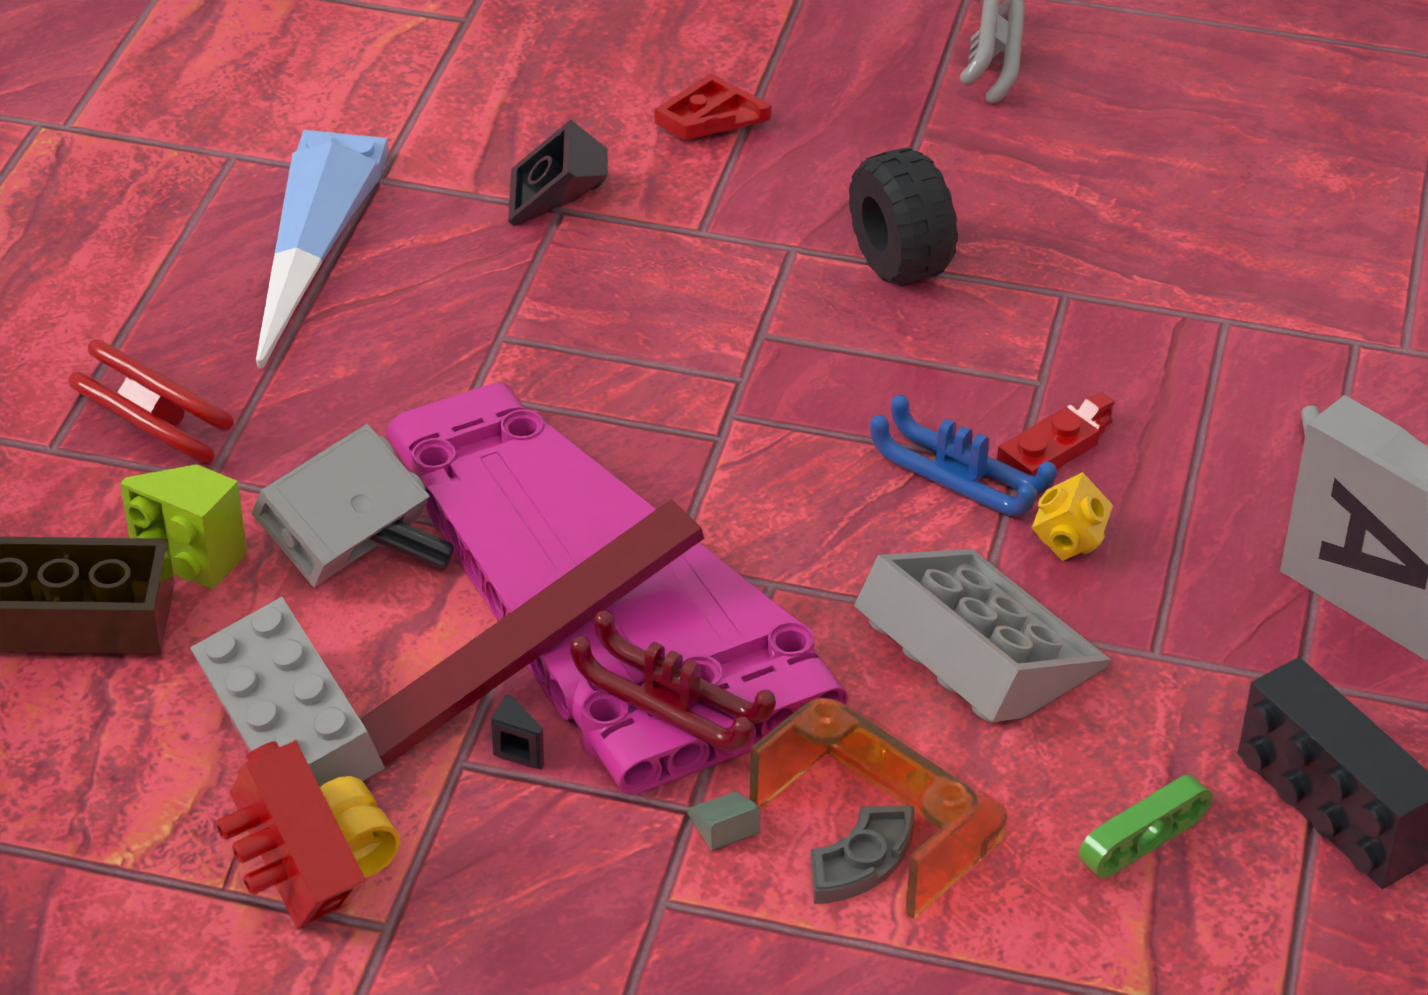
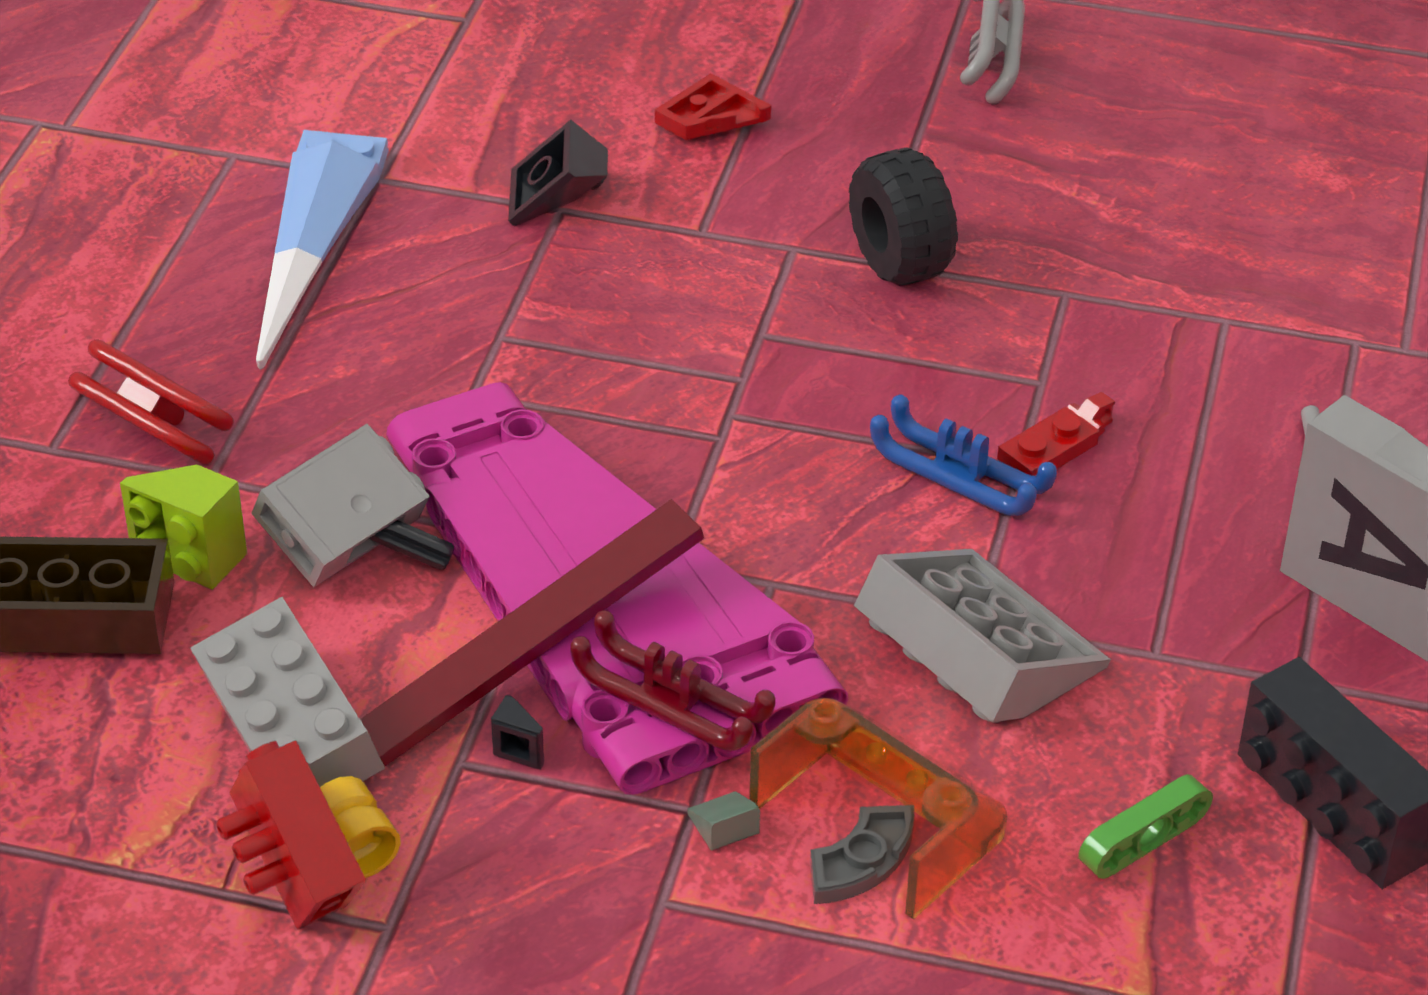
(1072, 517): yellow brick -> none

